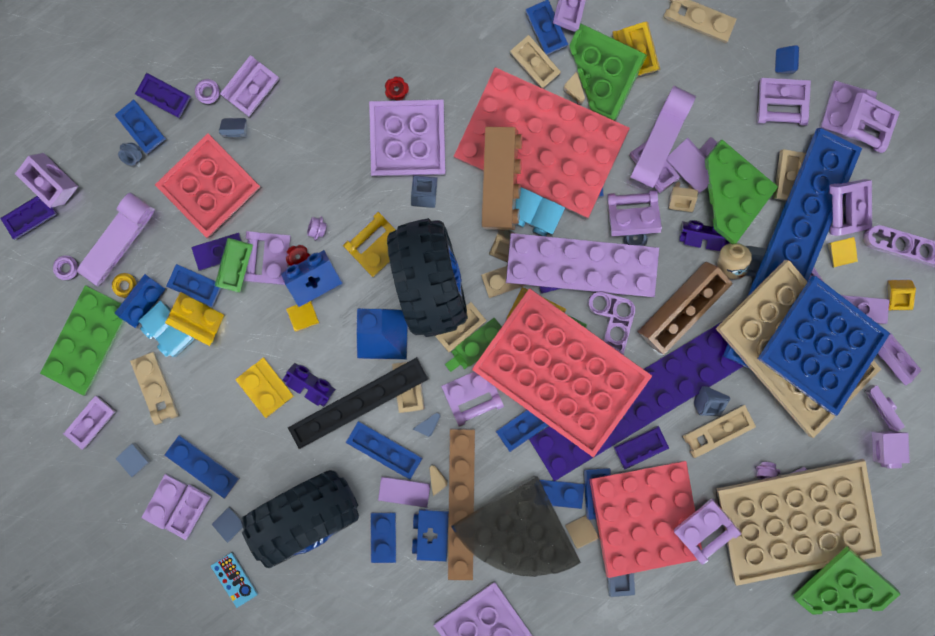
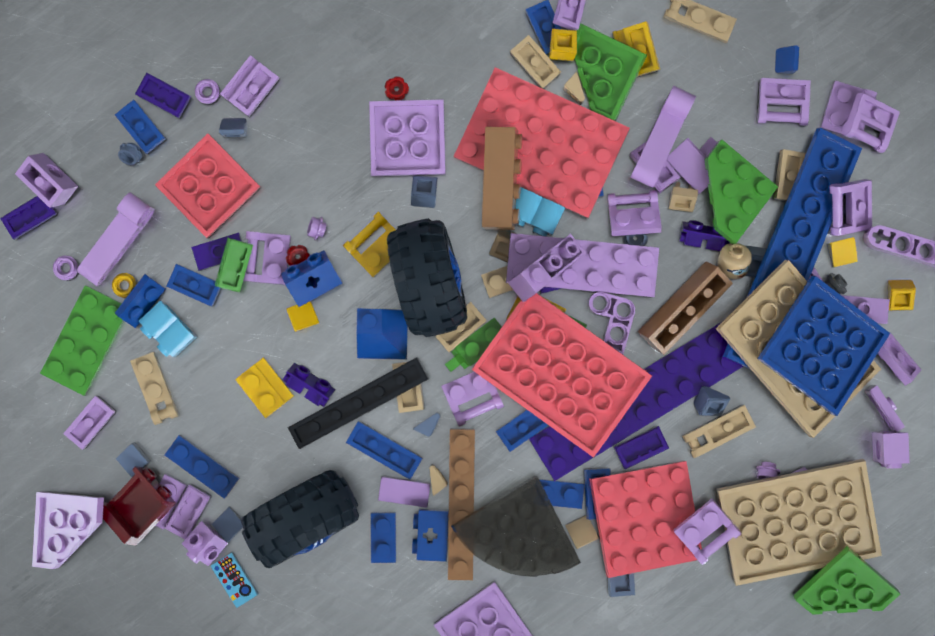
(63, 525): none -> lavender plate
(138, 506): none -> dark red panel
(194, 318): yellow plate -> none
(204, 544): none -> lavender brick
(546, 268): none -> lavender slope
(563, 44): none -> yellow slope
(837, 283): none -> dark grey plate

